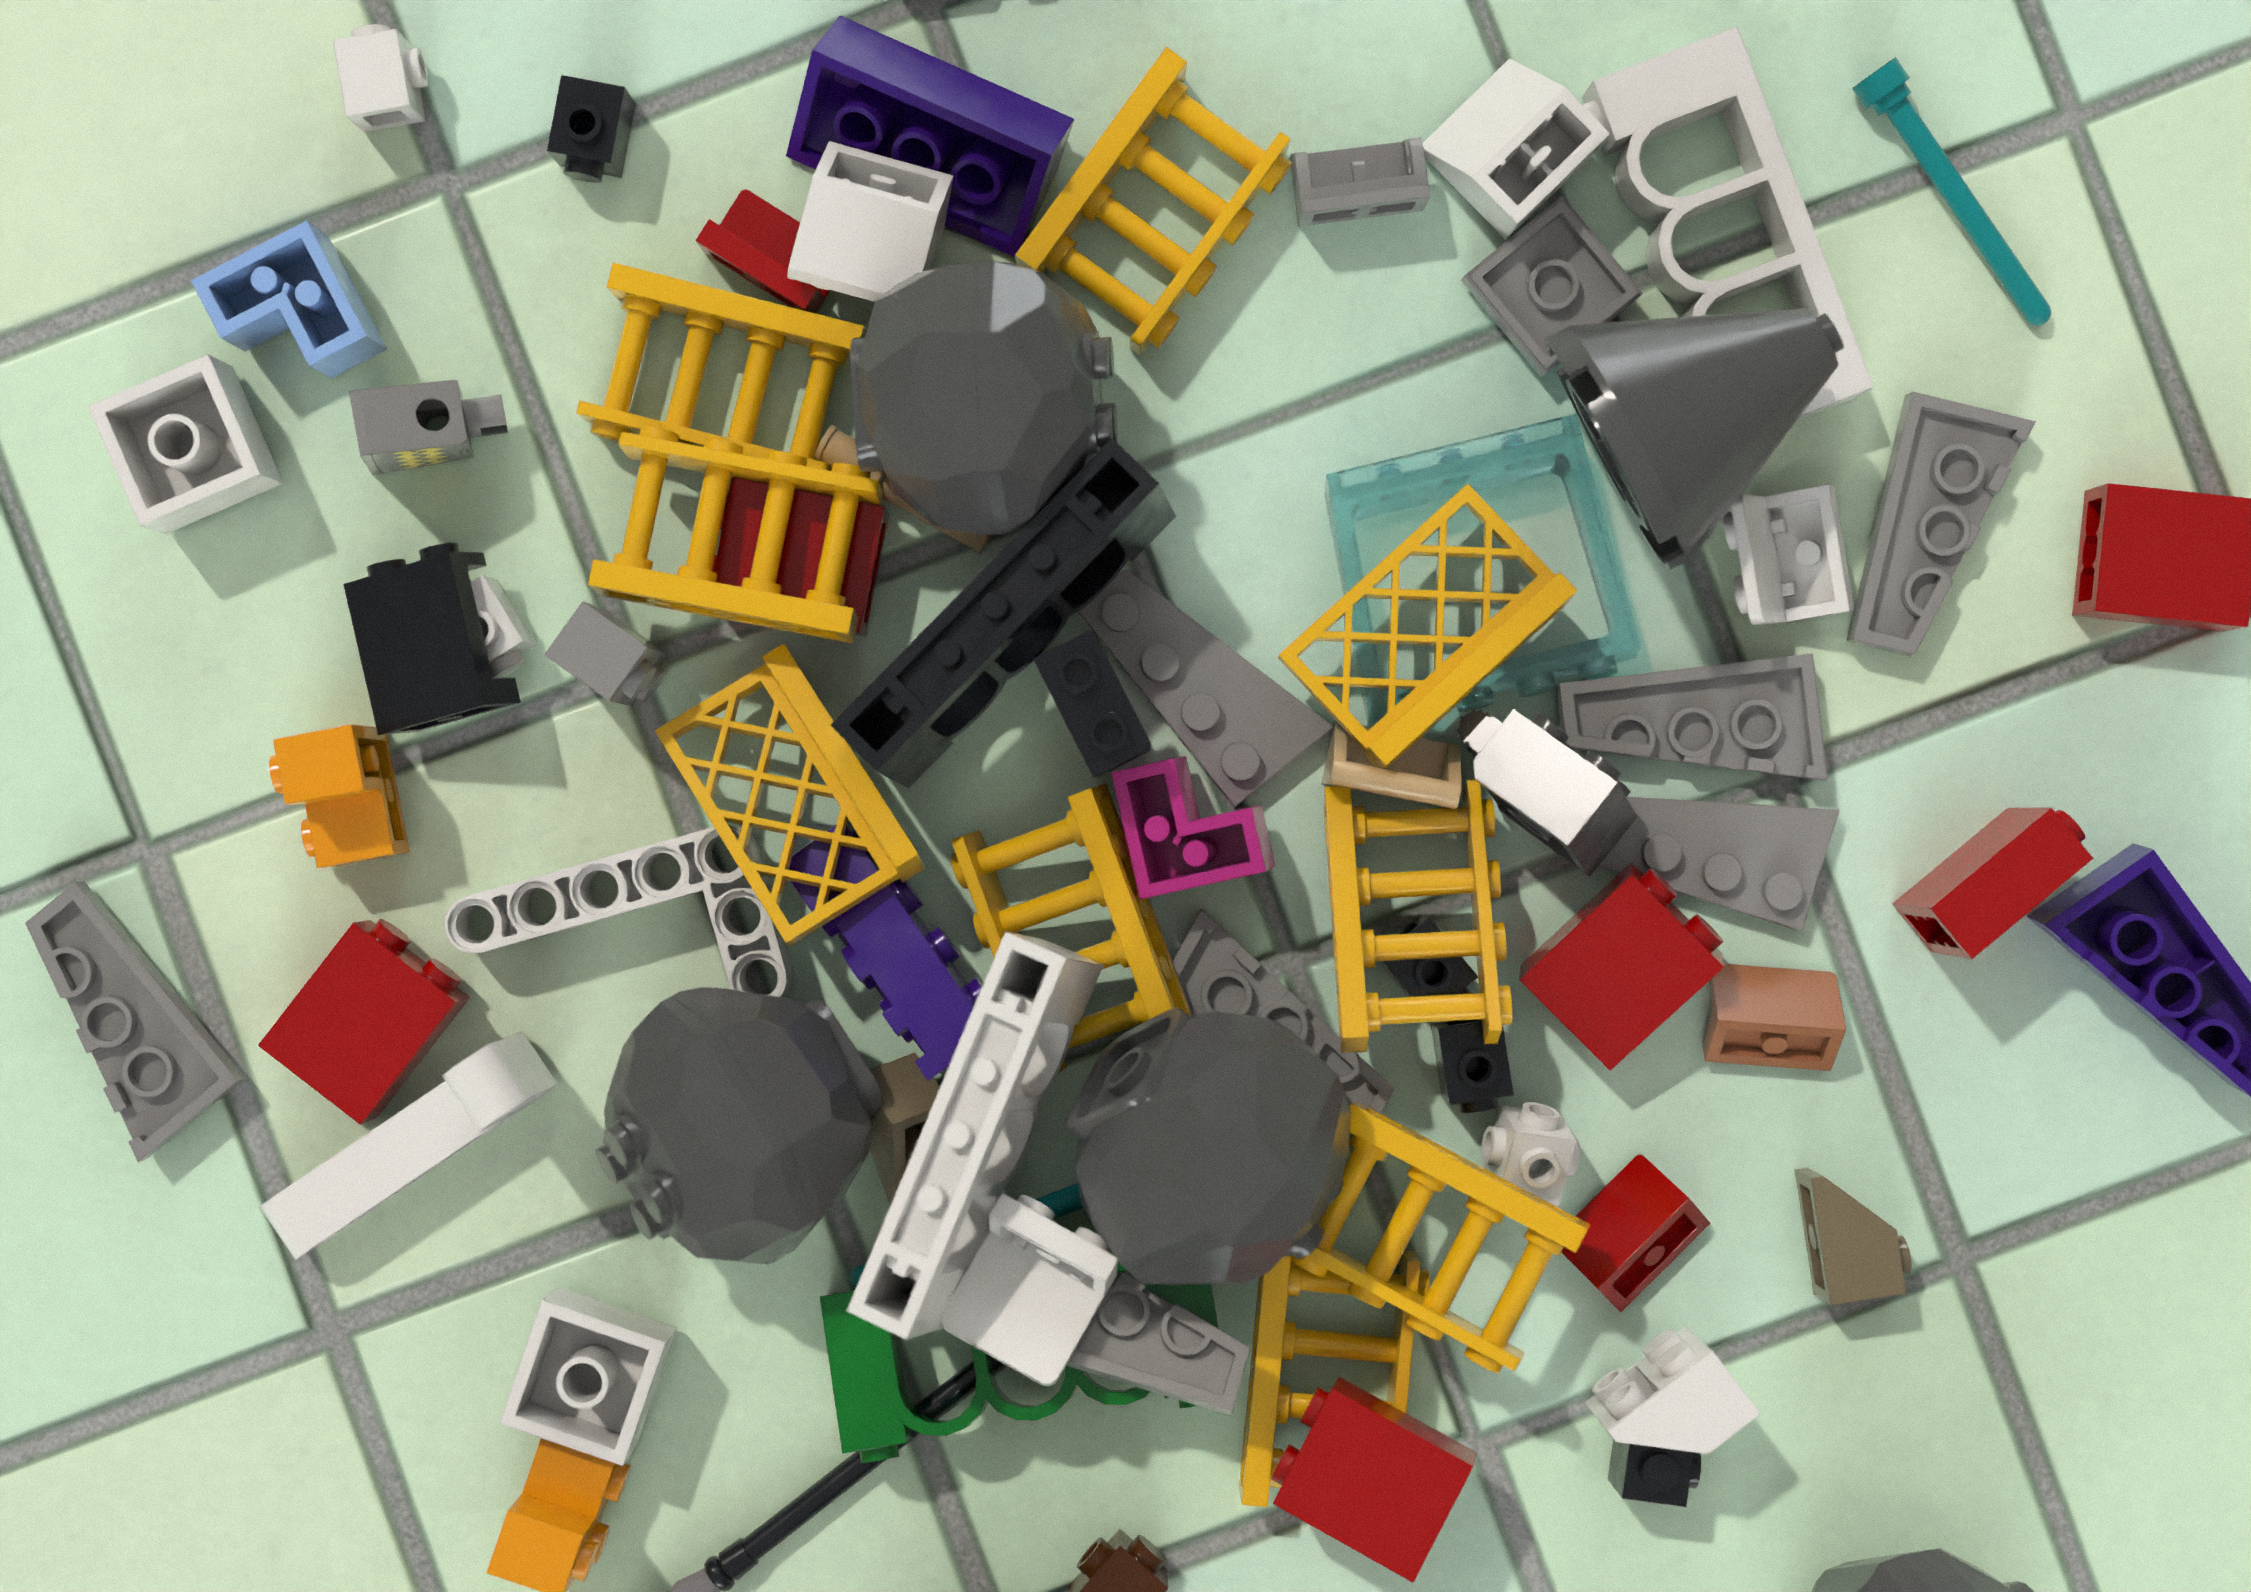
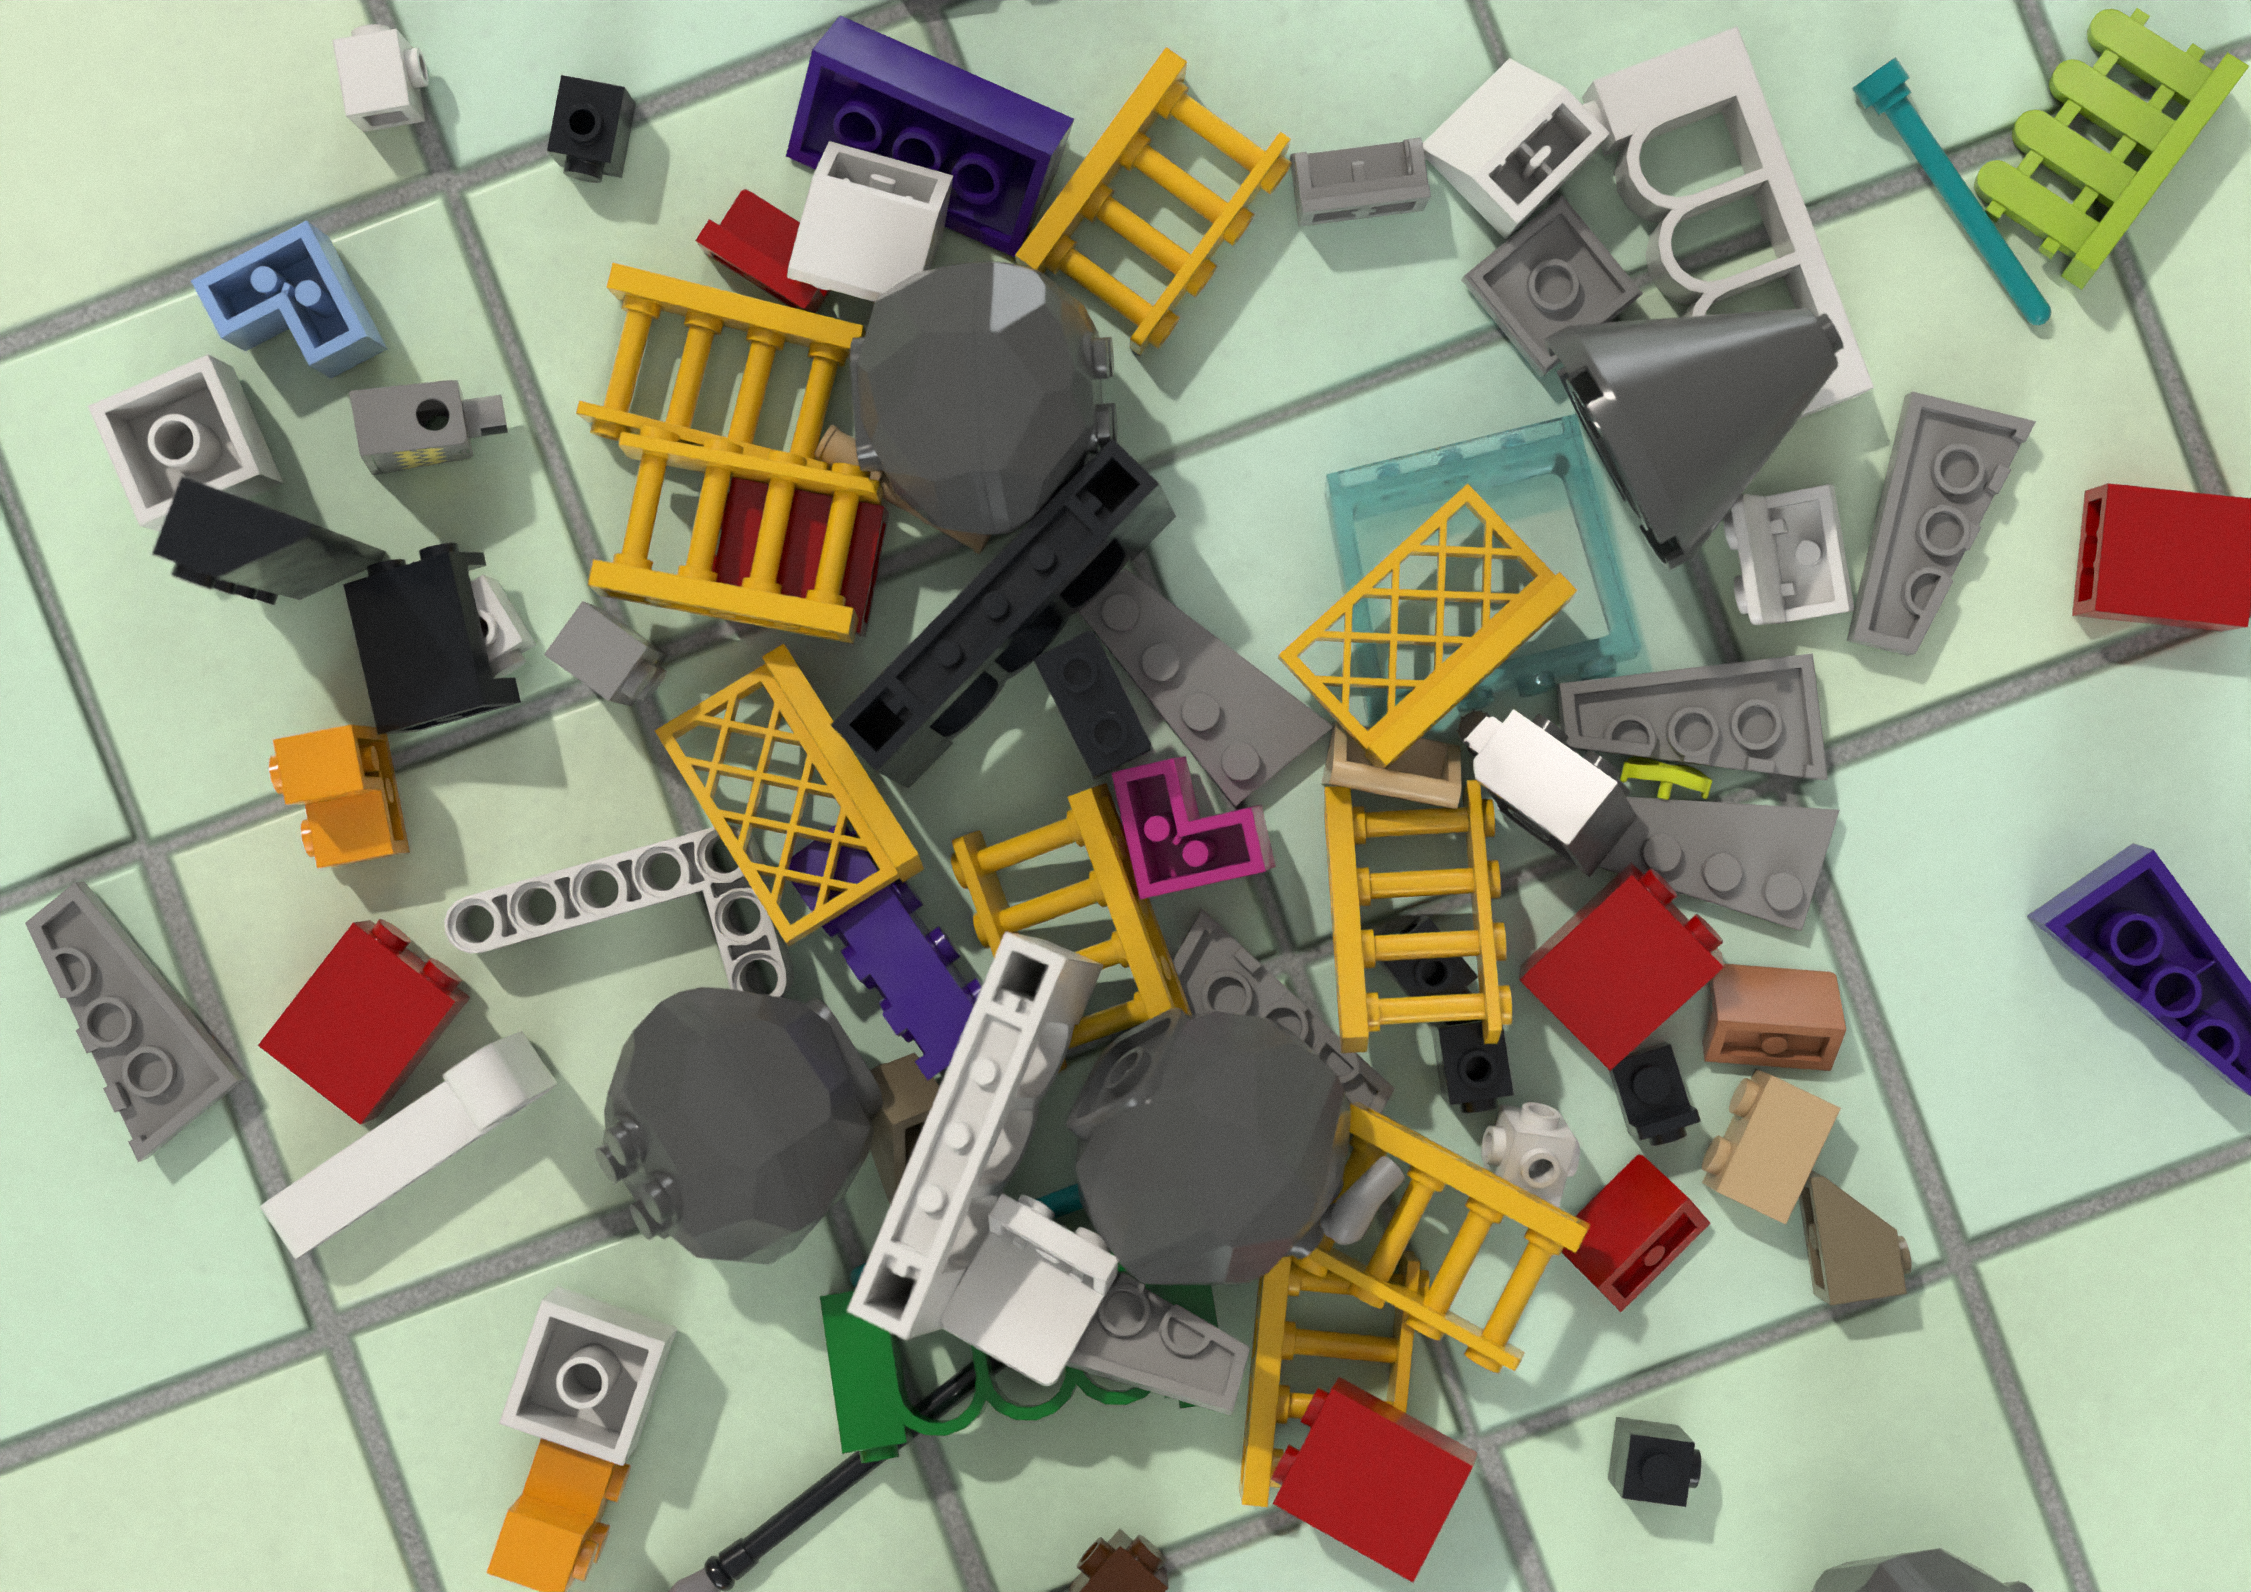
(253, 548): none -> black slope
(1355, 1209): none -> light grey arm
(1653, 1095): none -> black bracket
(1667, 775): none -> neon yellow piece
(1672, 1397): white slope -> none
(1768, 1145): none -> tan brick
(1994, 880): red brick -> none
(2122, 114): none -> lime fence

